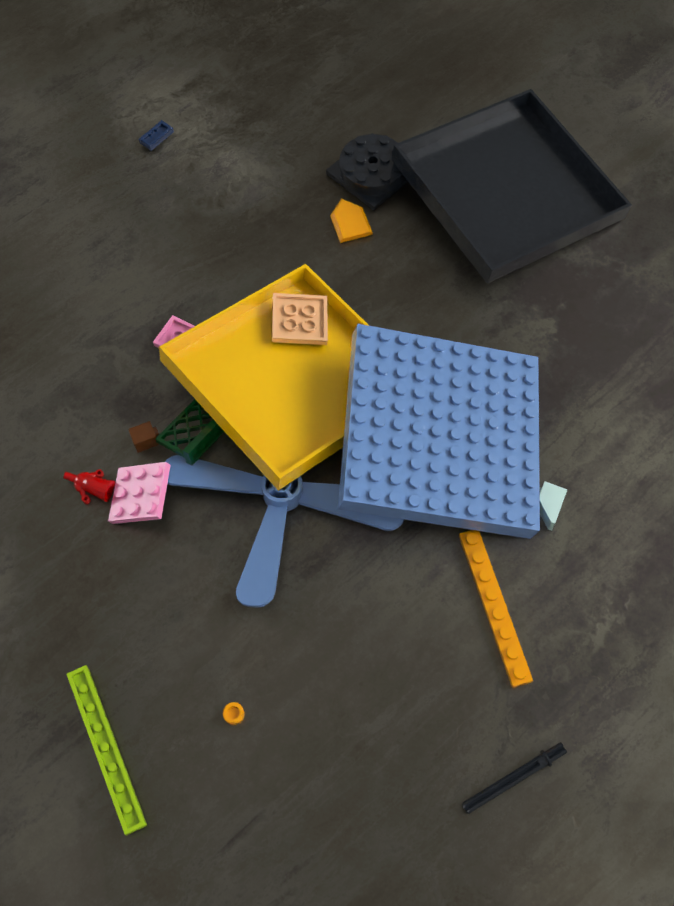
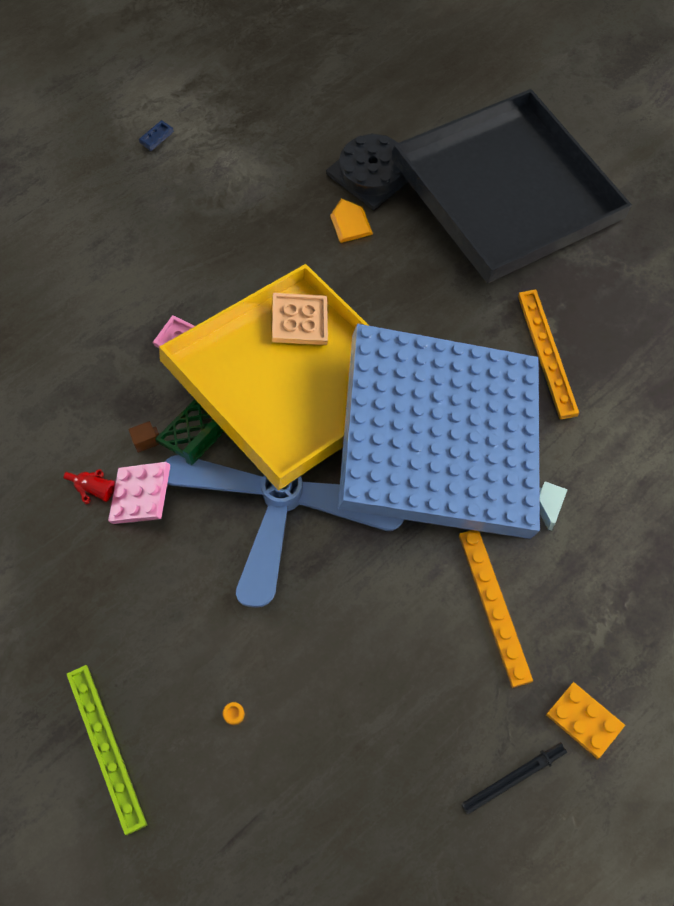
(548, 355): none -> light orange plate
(585, 720): none -> light orange plate

